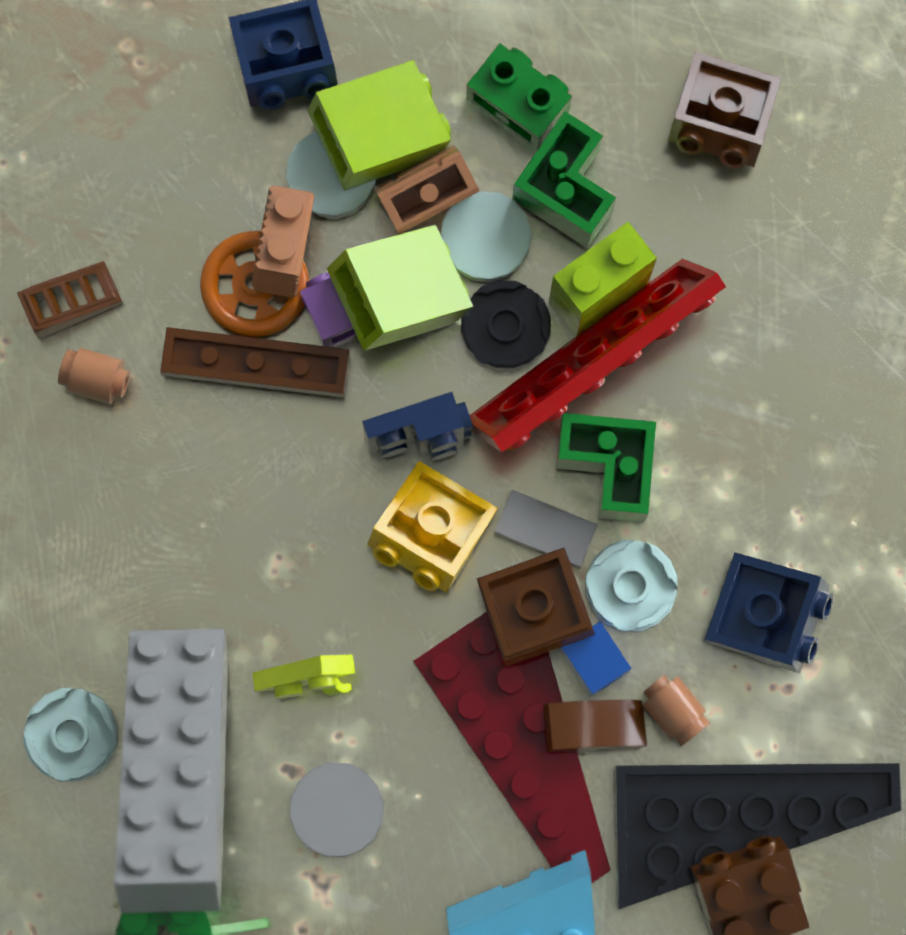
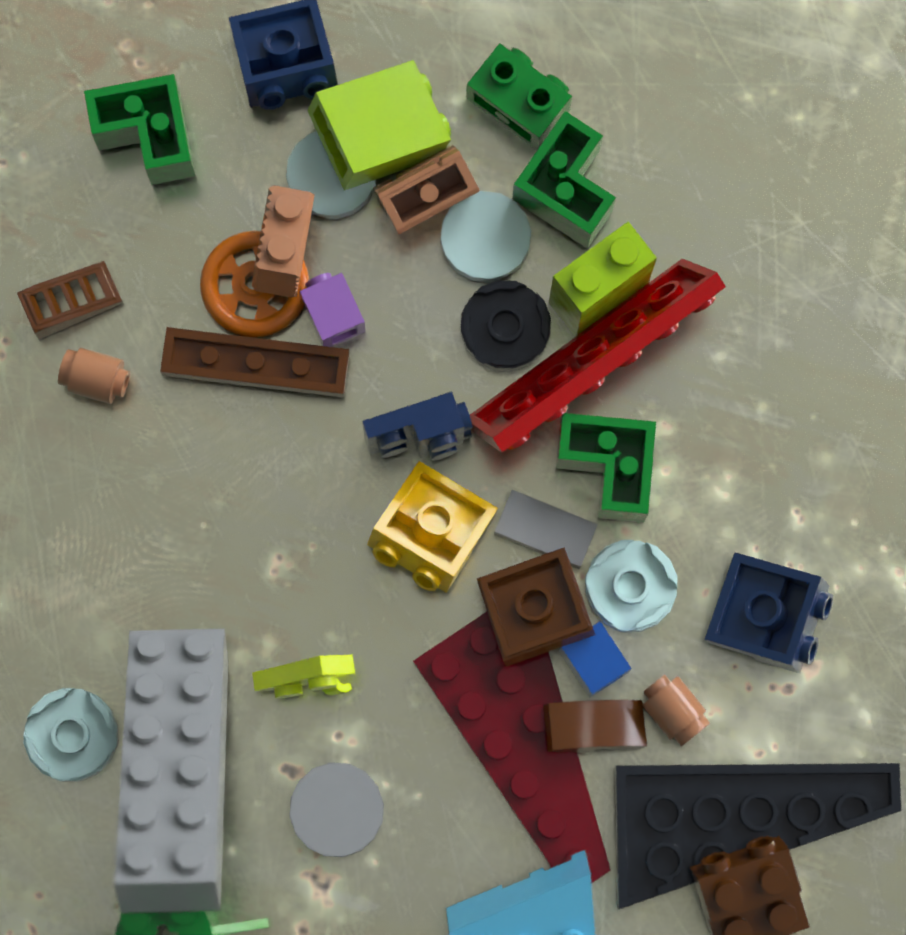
(144, 114): none -> green brick
(399, 287): brick -> none
(724, 111): reddish brown plate -> none

